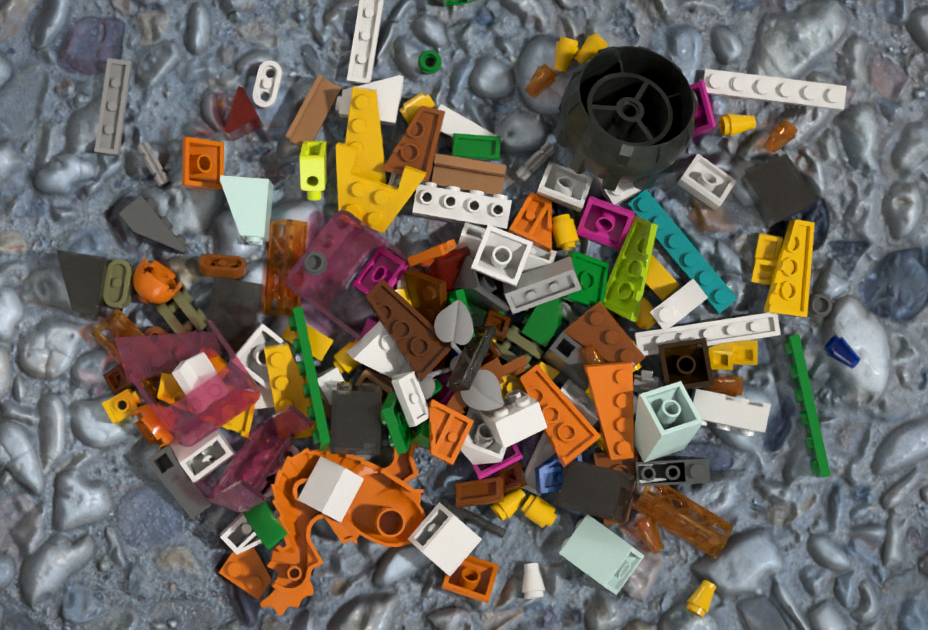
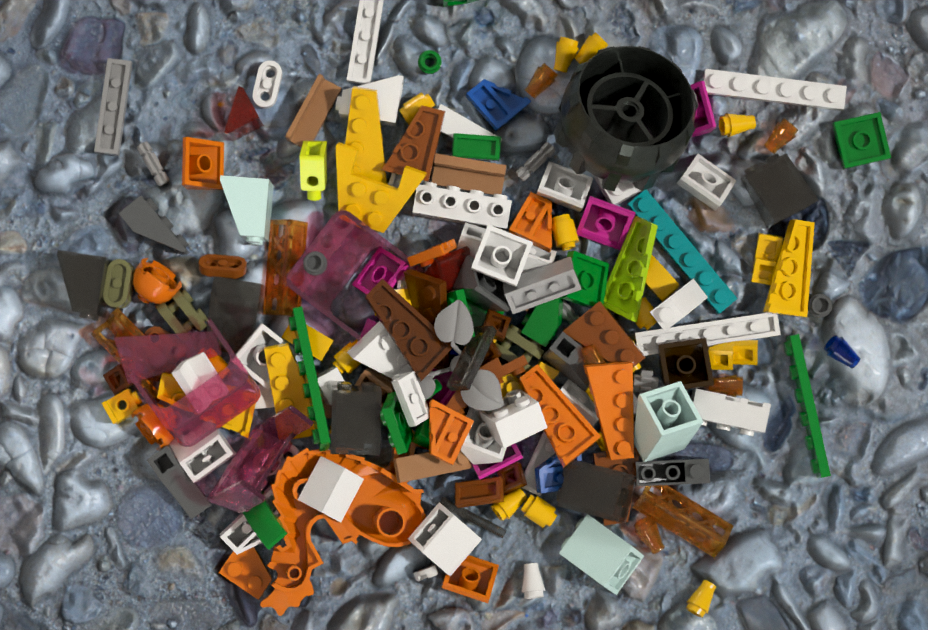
(426, 465): none -> medium nougat slope
(427, 572): none -> white tile
(496, 103): none -> blue wing
(861, 140): none -> green plate

